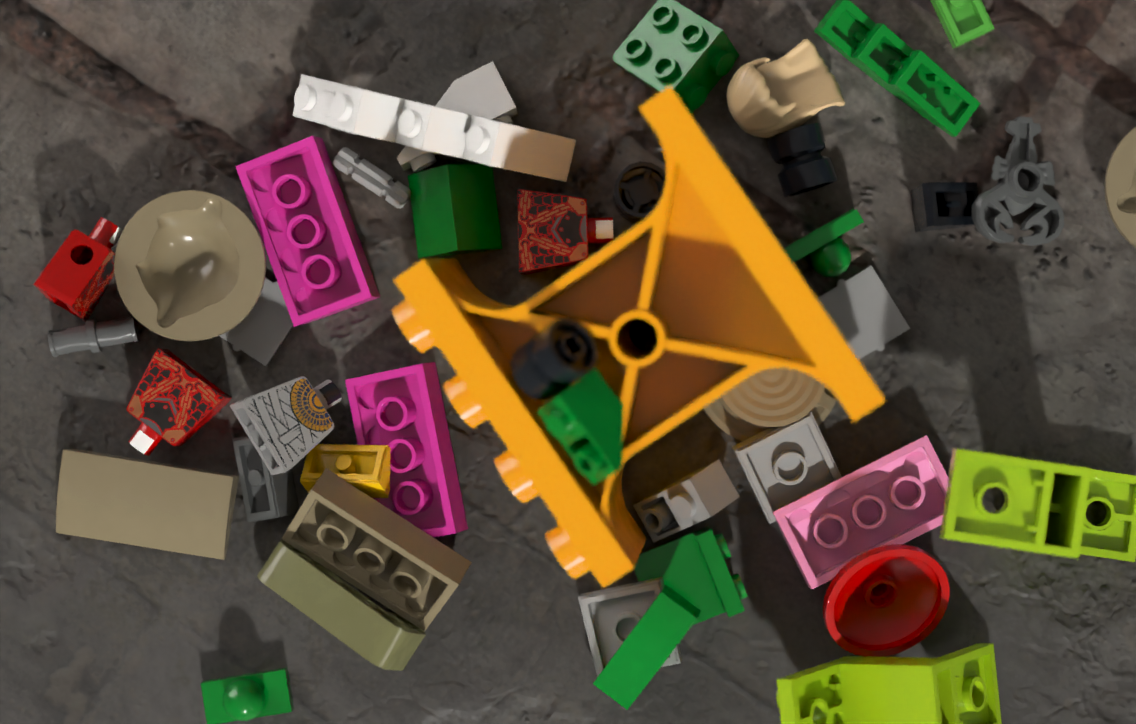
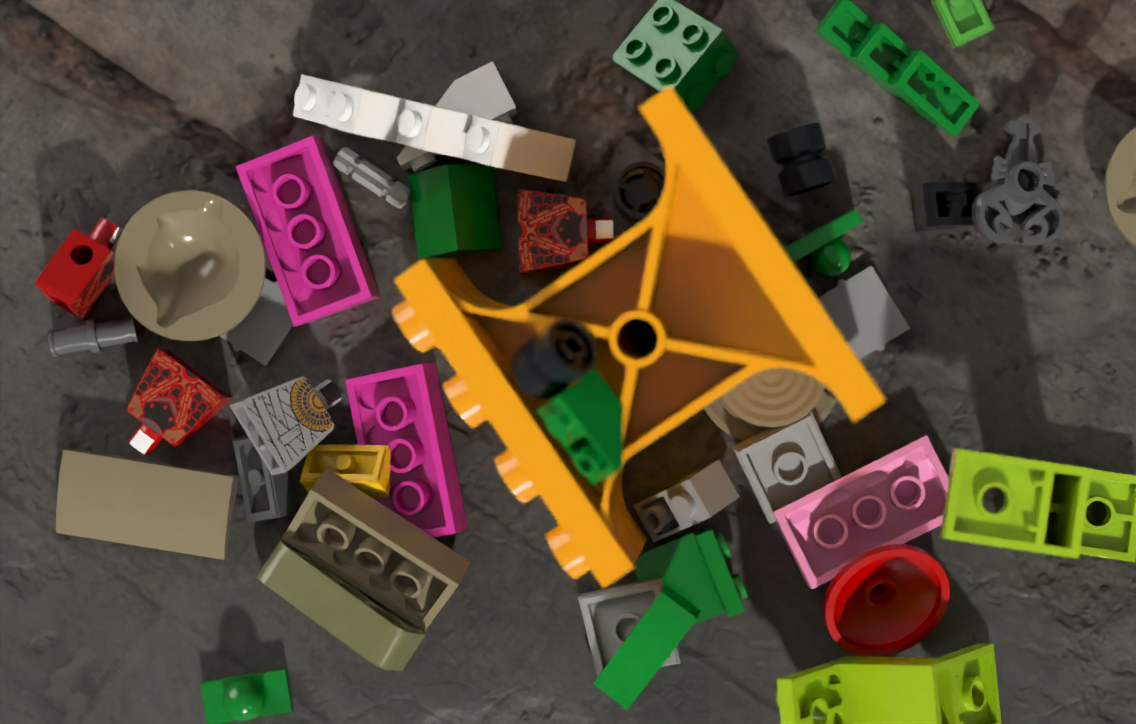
(782, 92): tan piece -> none

